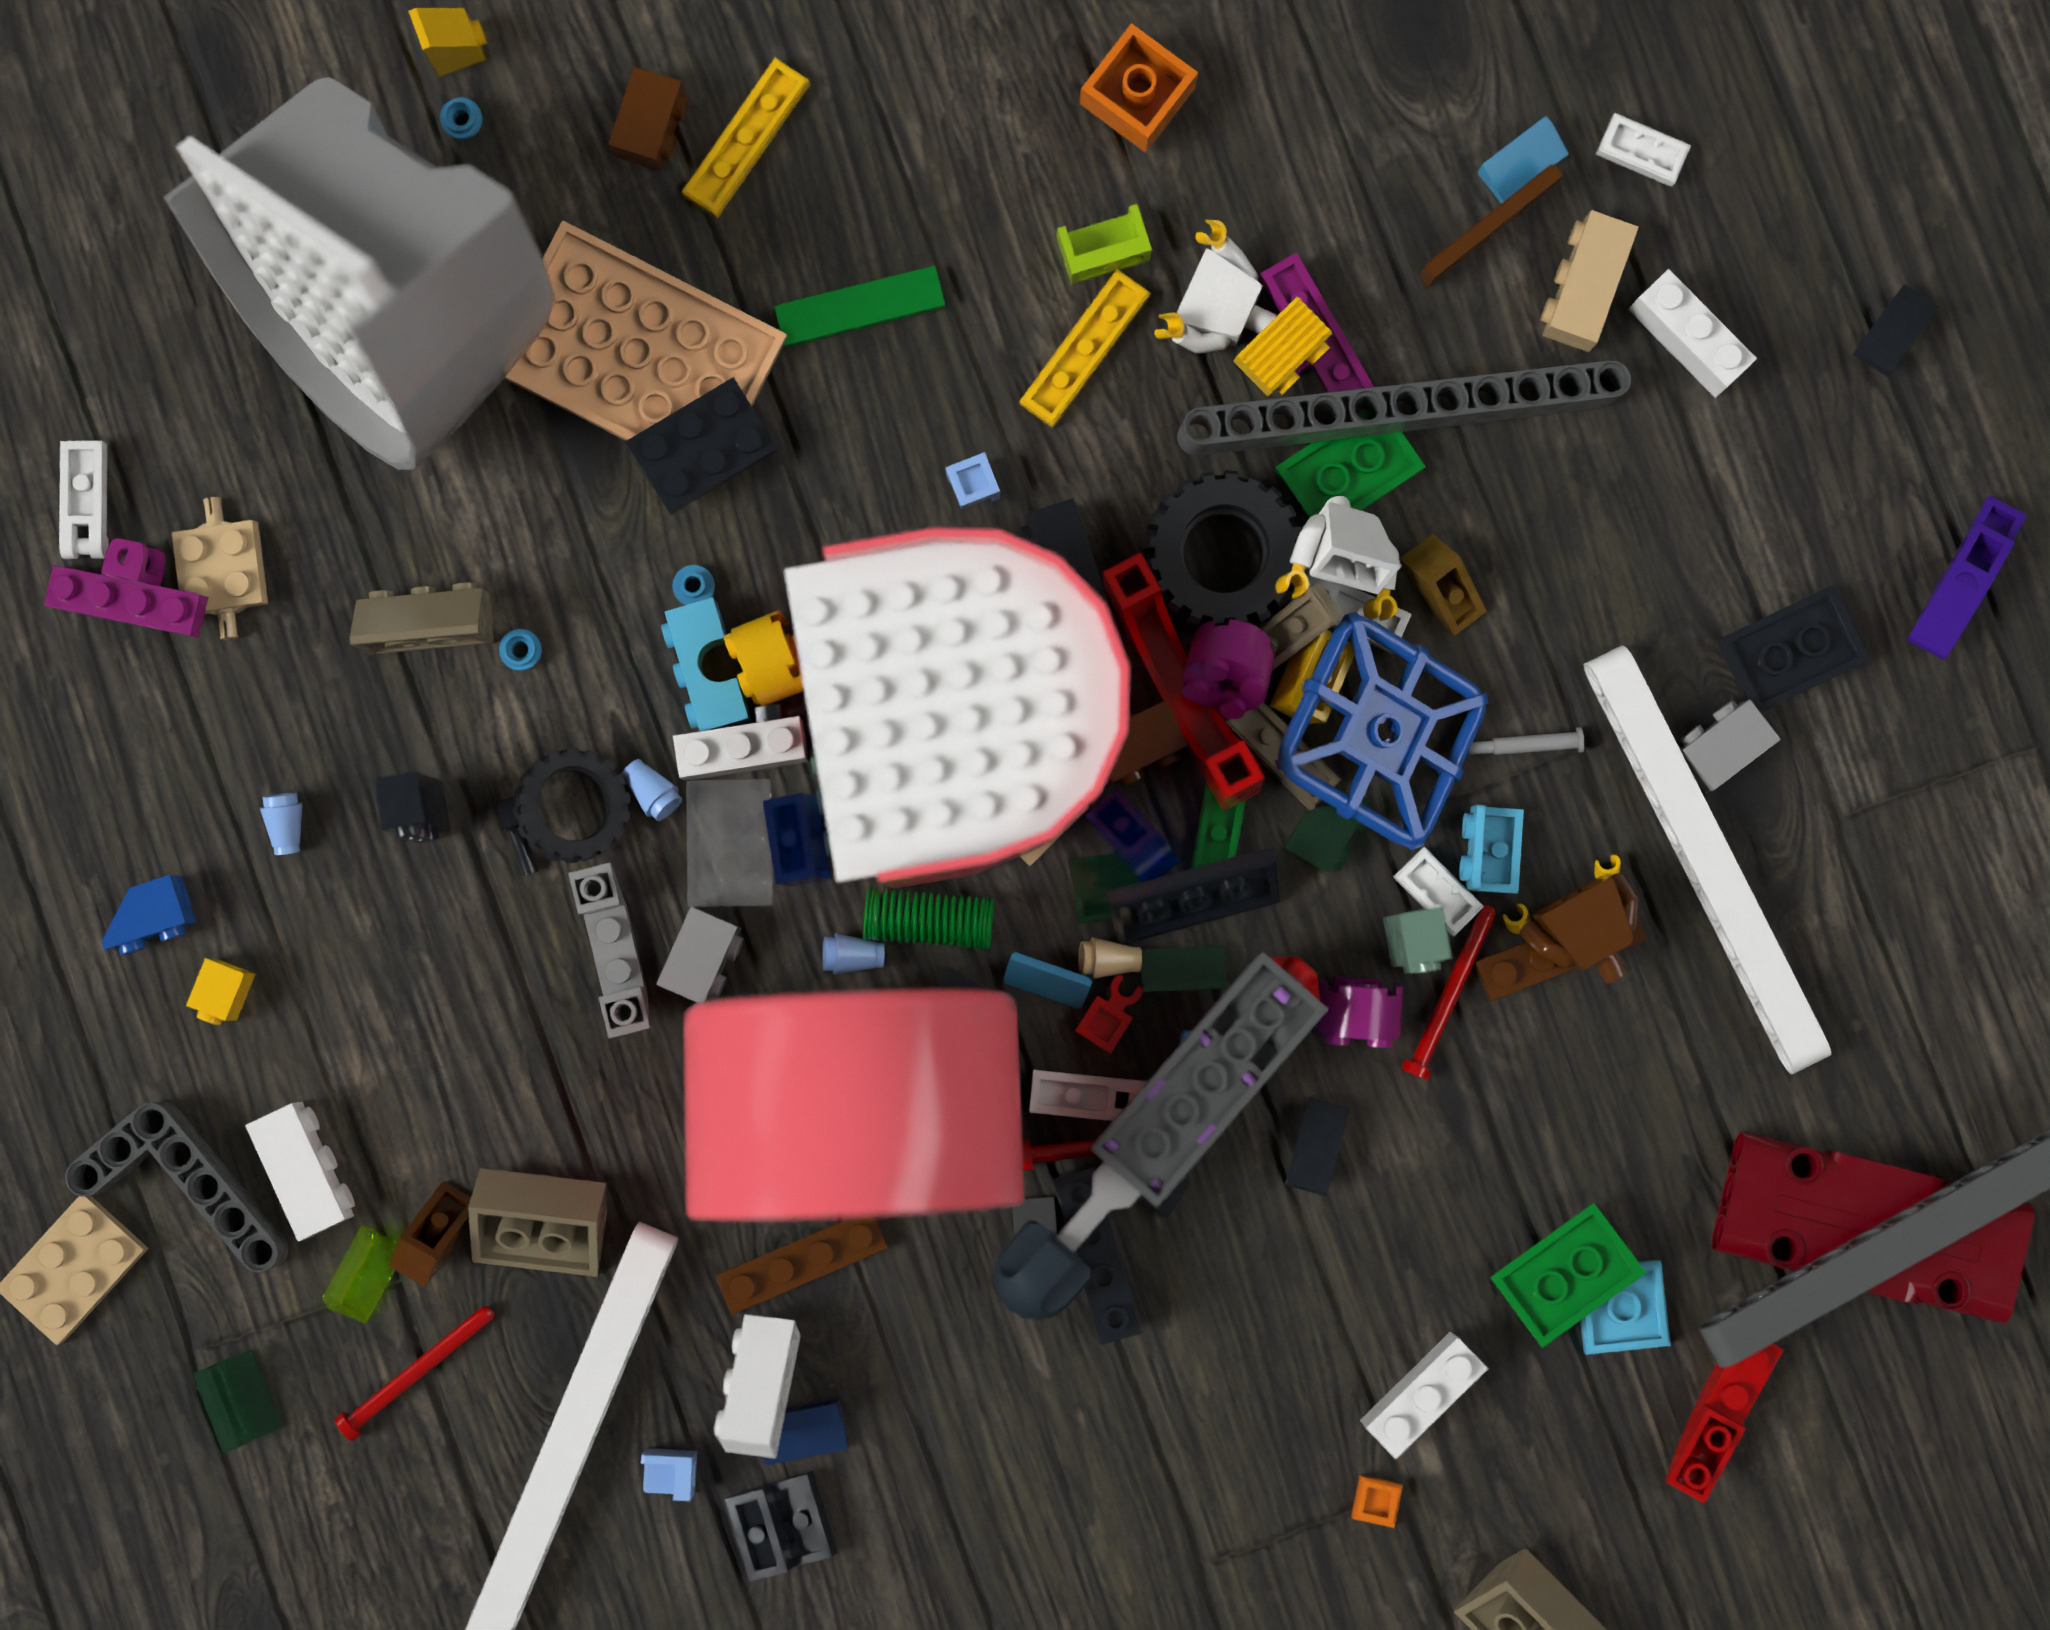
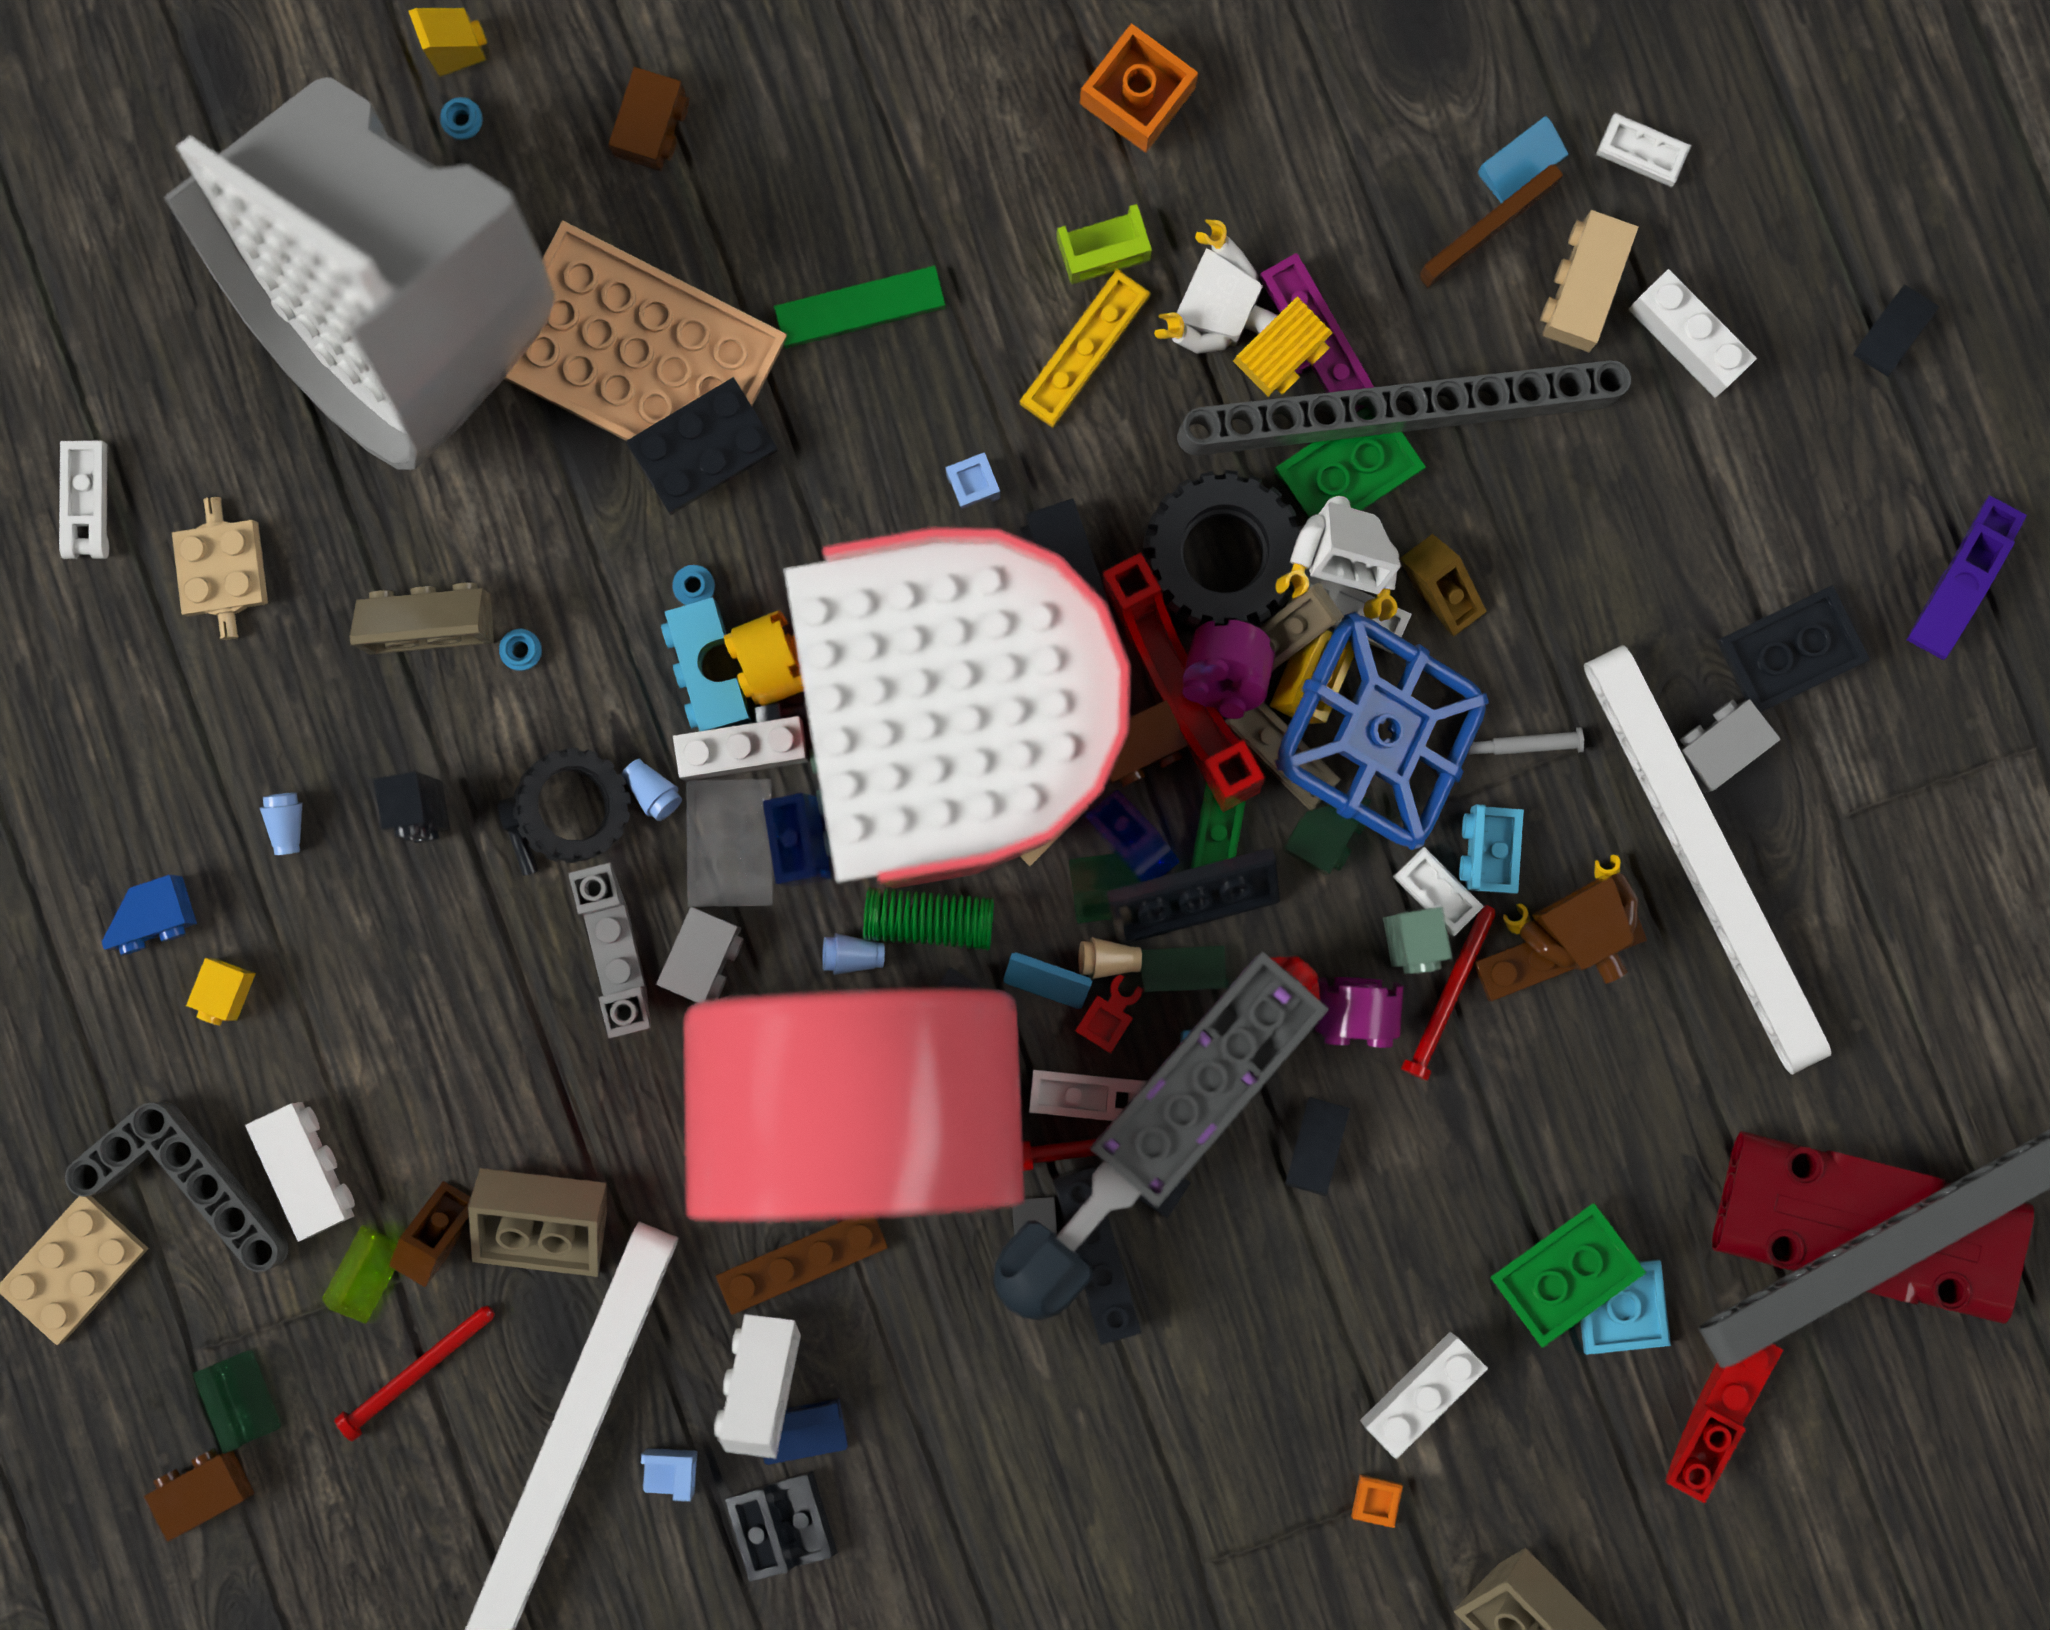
(128, 592): magenta plate -> none
(198, 1494): none -> reddish brown brick
(746, 138): yellow tile -> none

